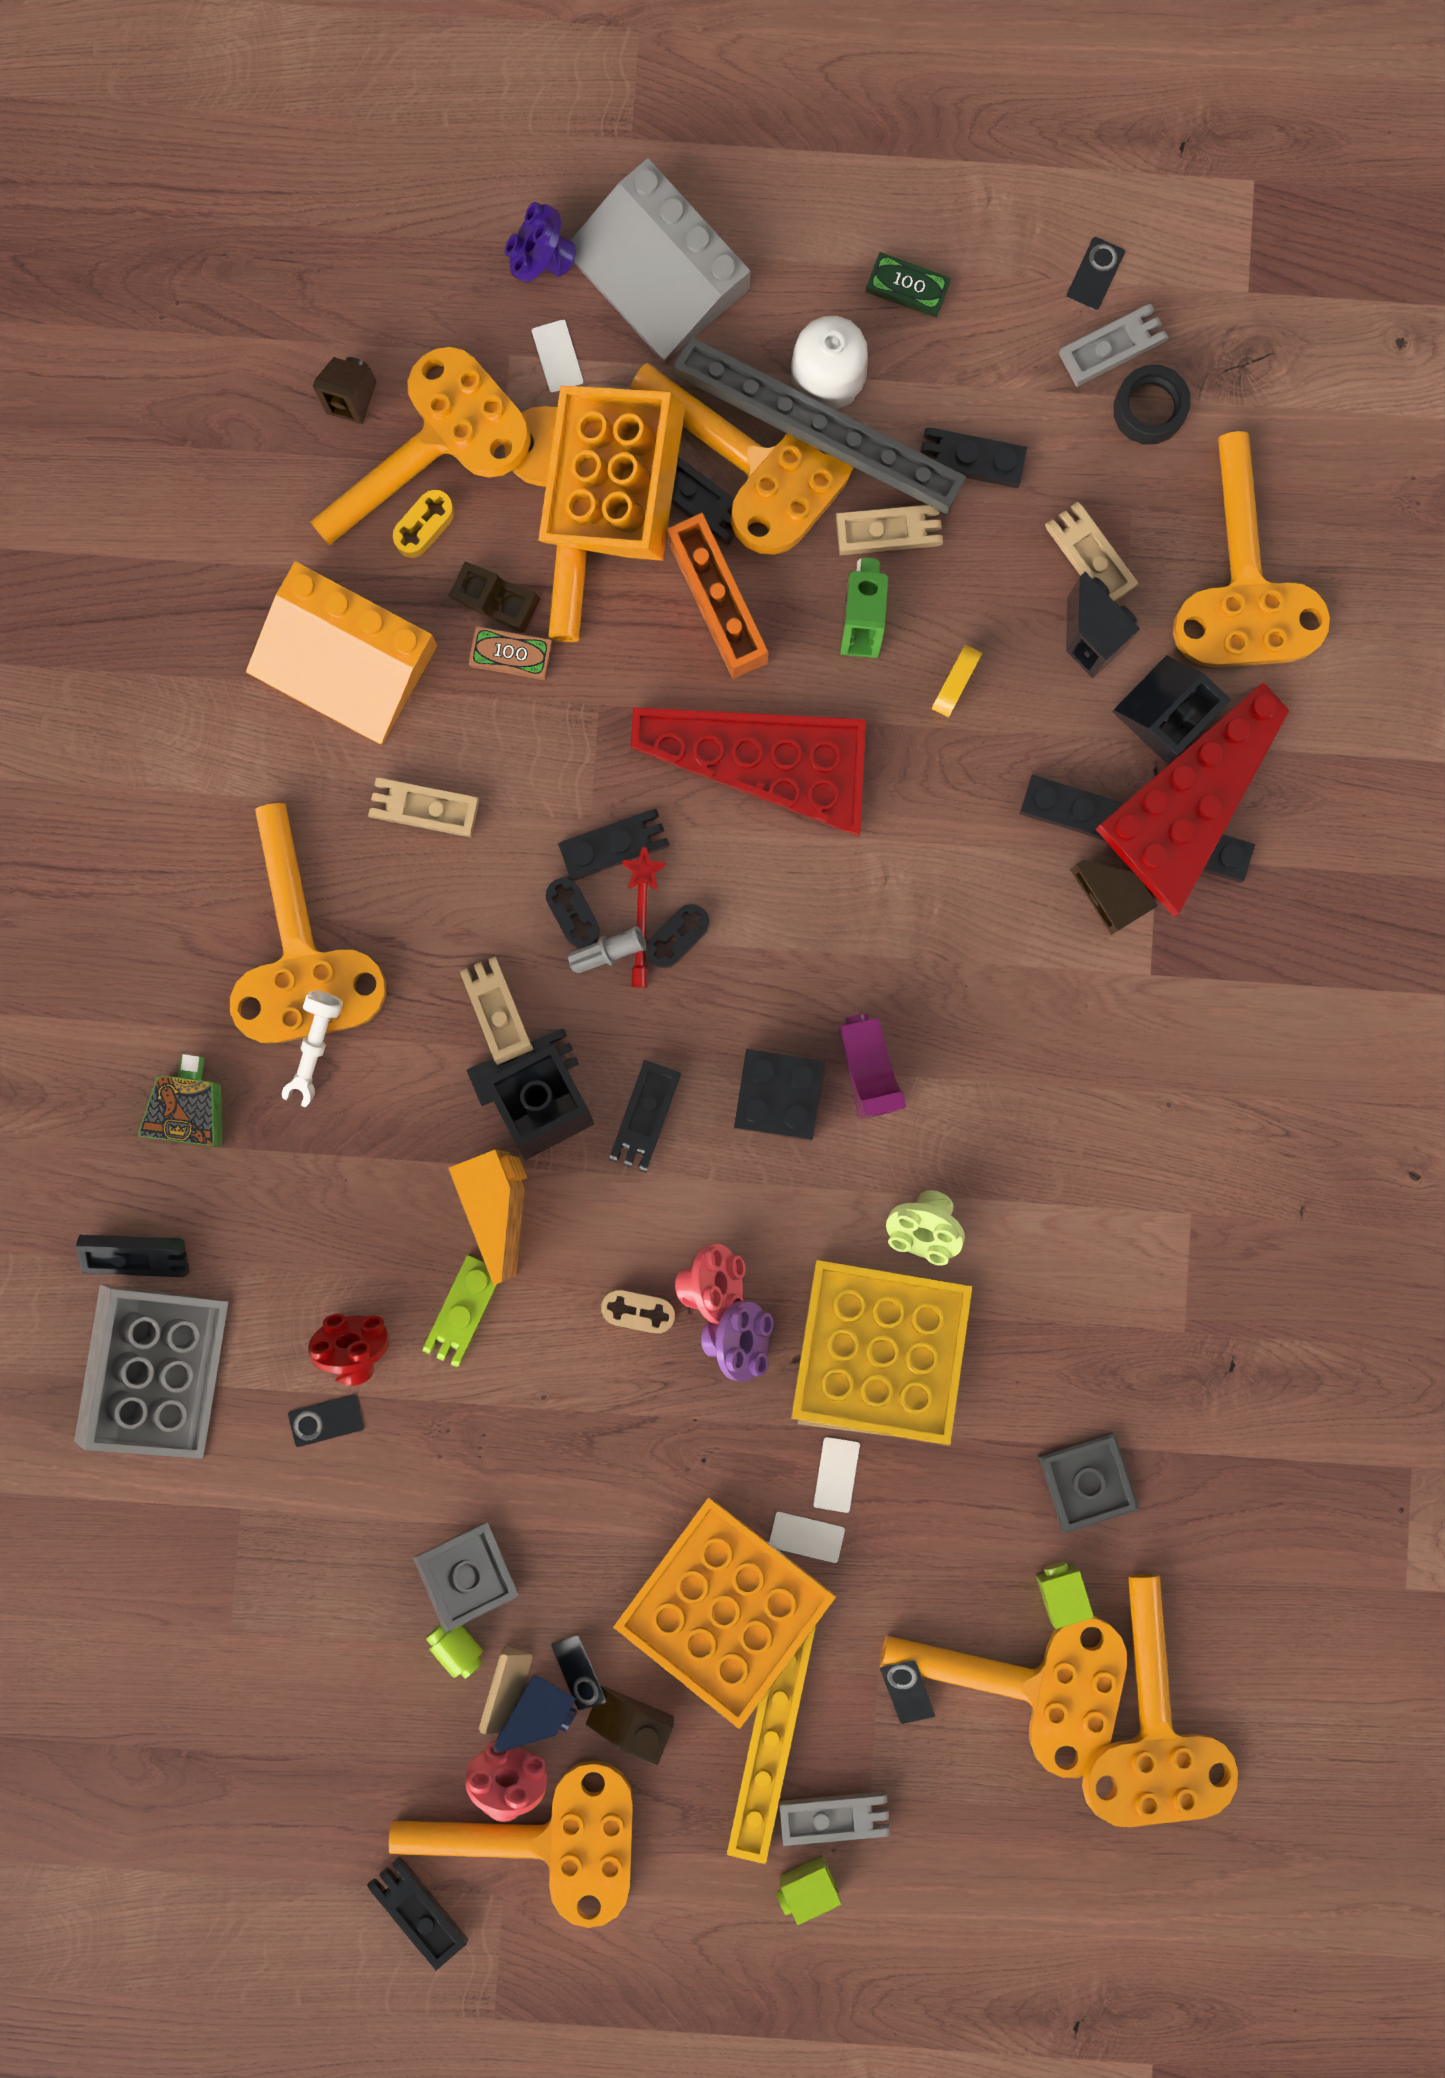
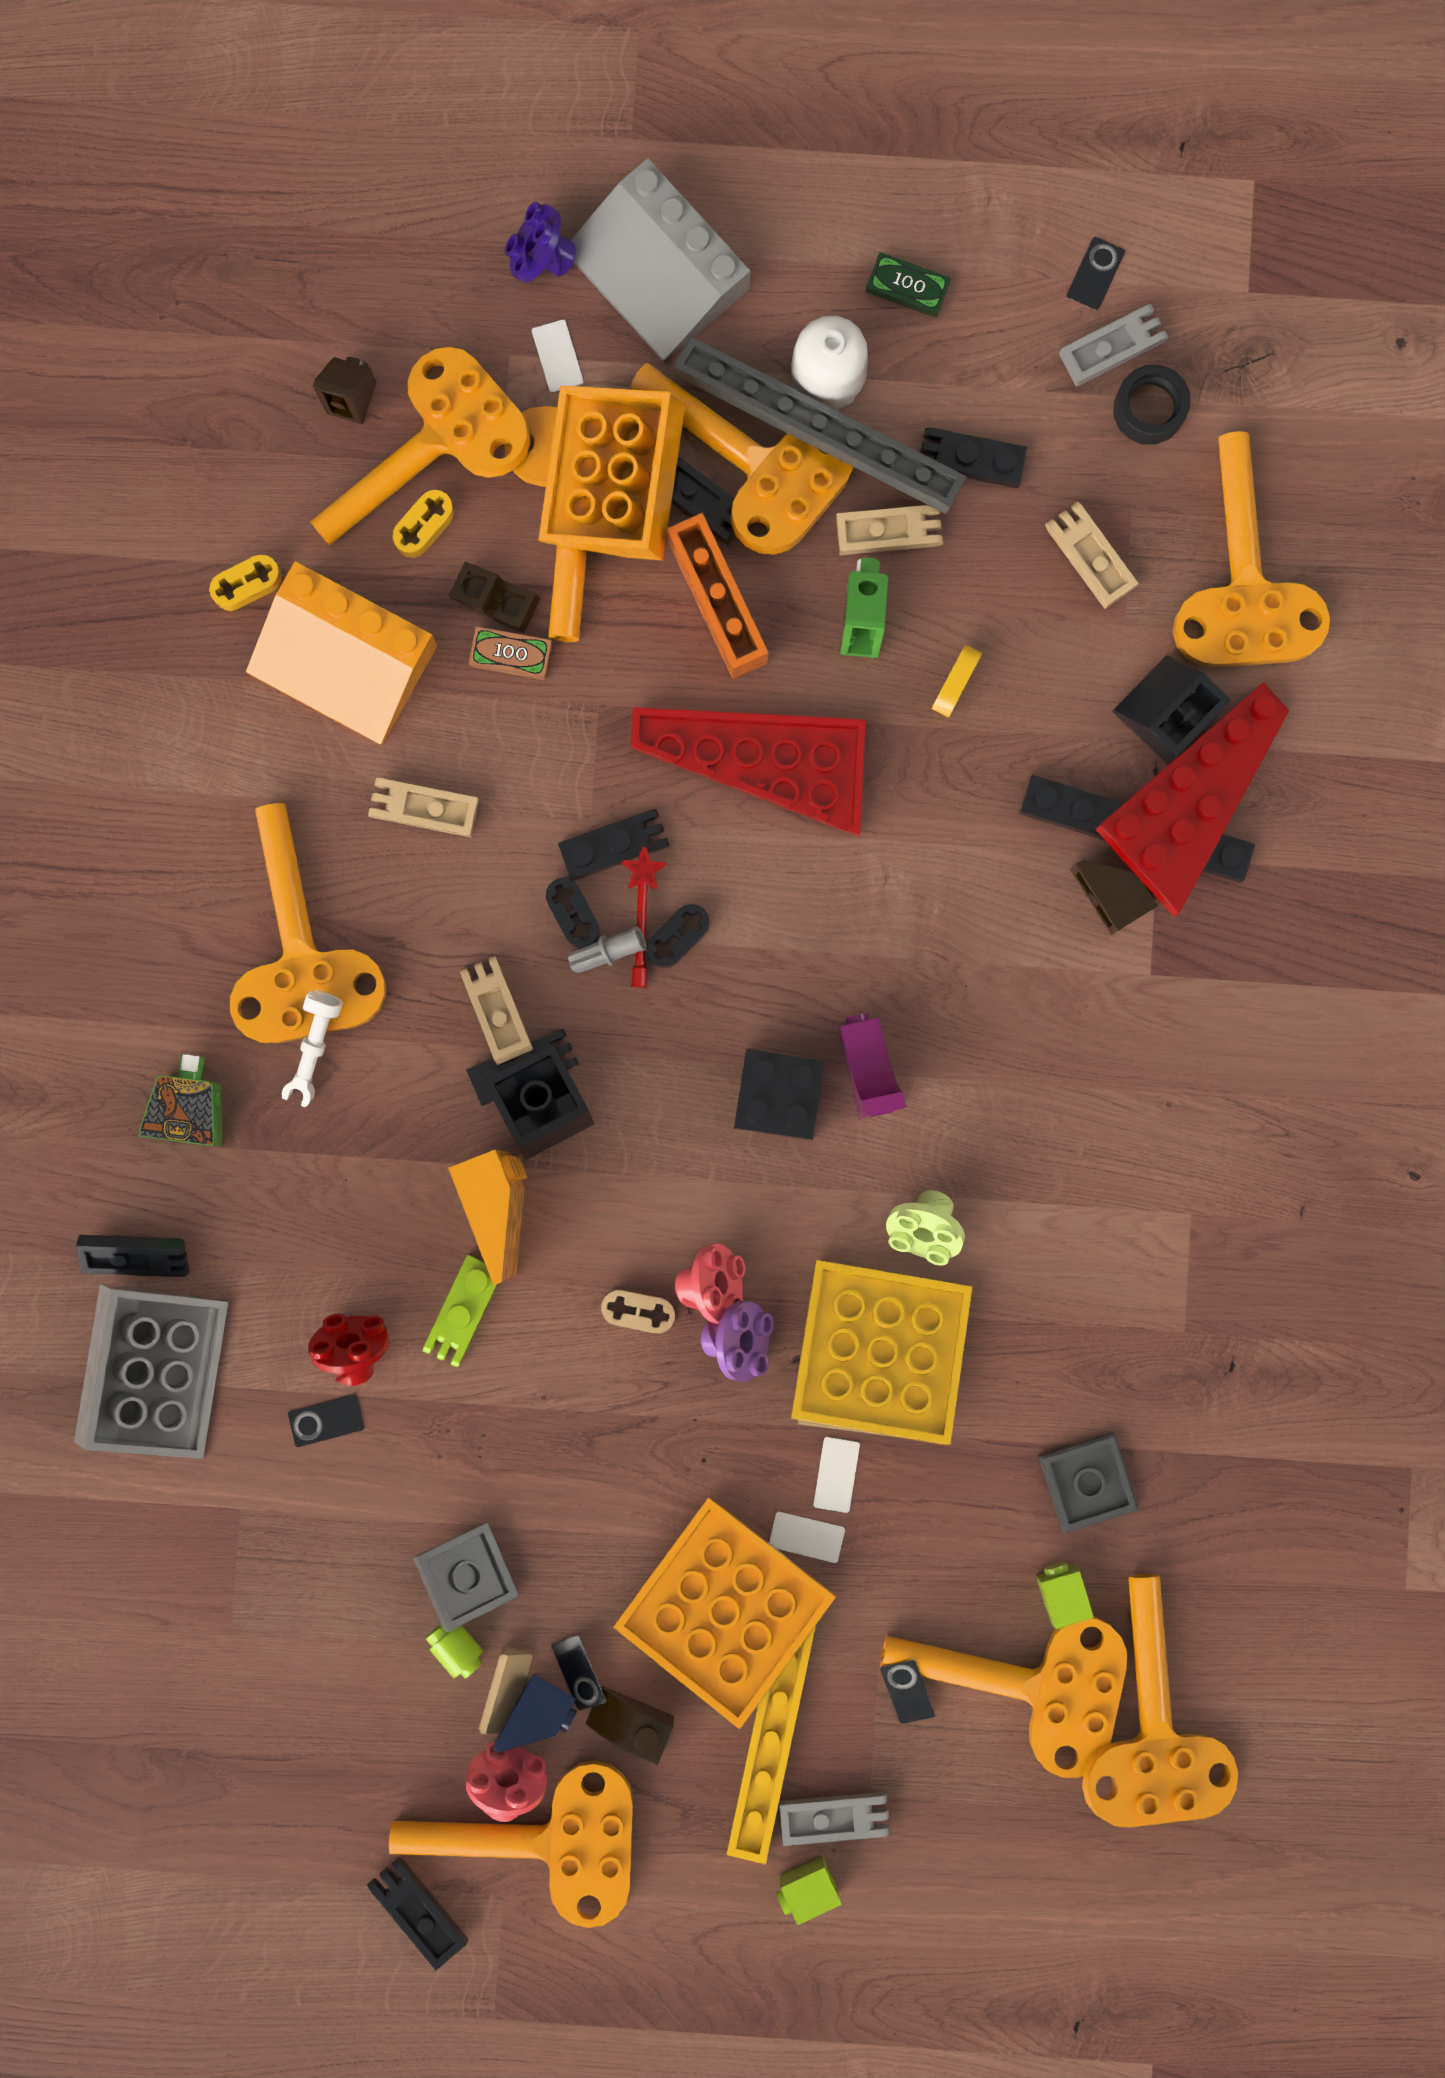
(242, 574): none -> yellow beam
(645, 1114): black hinge -> none
(1096, 625): black slope -> none

